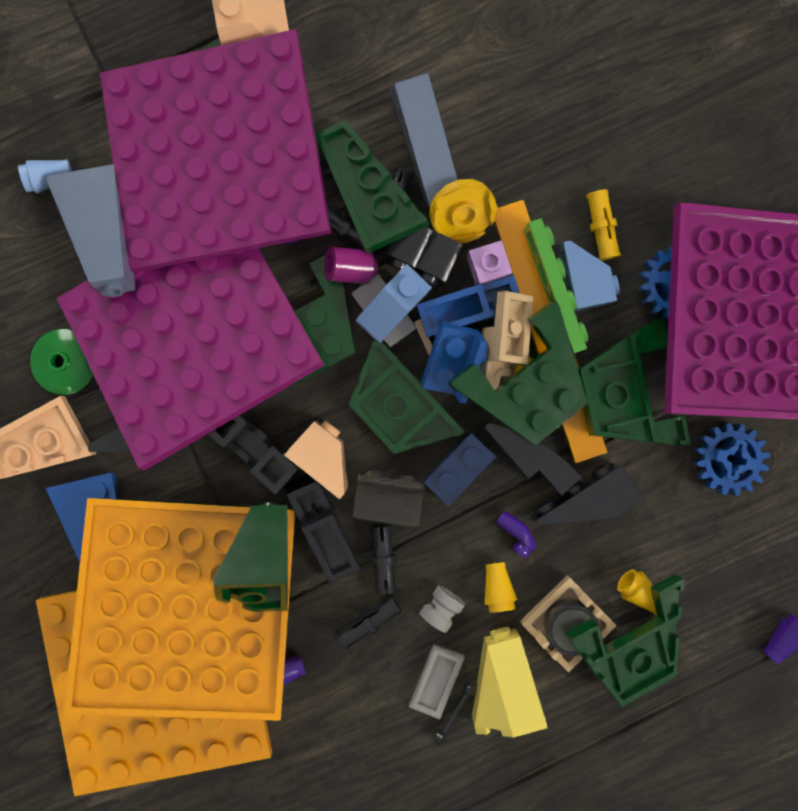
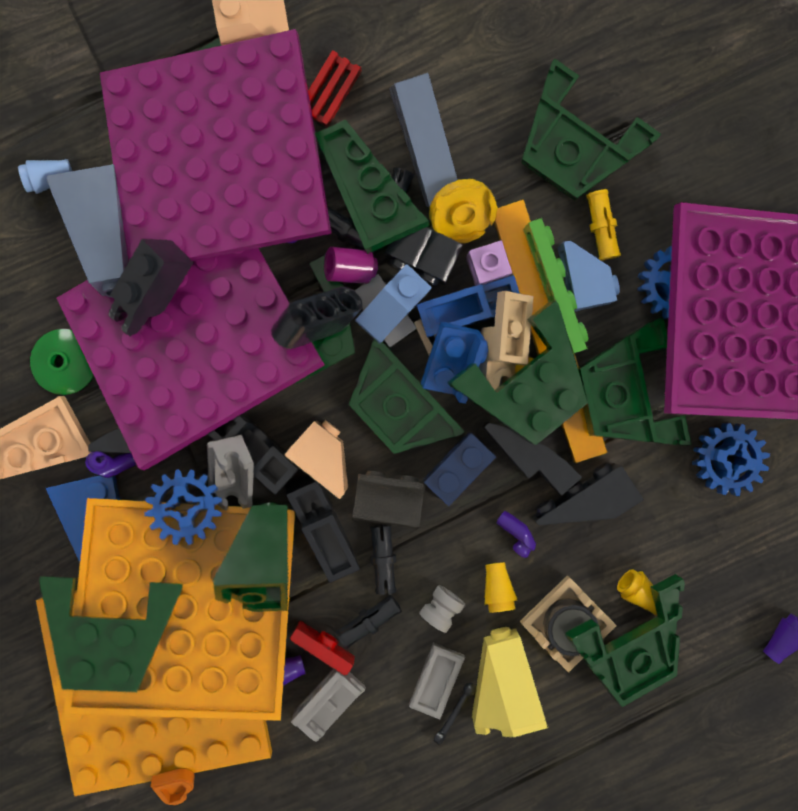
(104, 650): none -> dark green wing
(106, 466): none -> dark purple arm
(148, 283): none -> black hinge
(173, 785): none -> orange tile
(181, 491): none -> blue gear
(231, 470): none -> light grey hinge
(316, 317): none -> black beam
(323, 647): none -> red plate
(326, 703): none -> light grey hinge
(343, 64): none -> red tile
(569, 150): none -> dark green wing

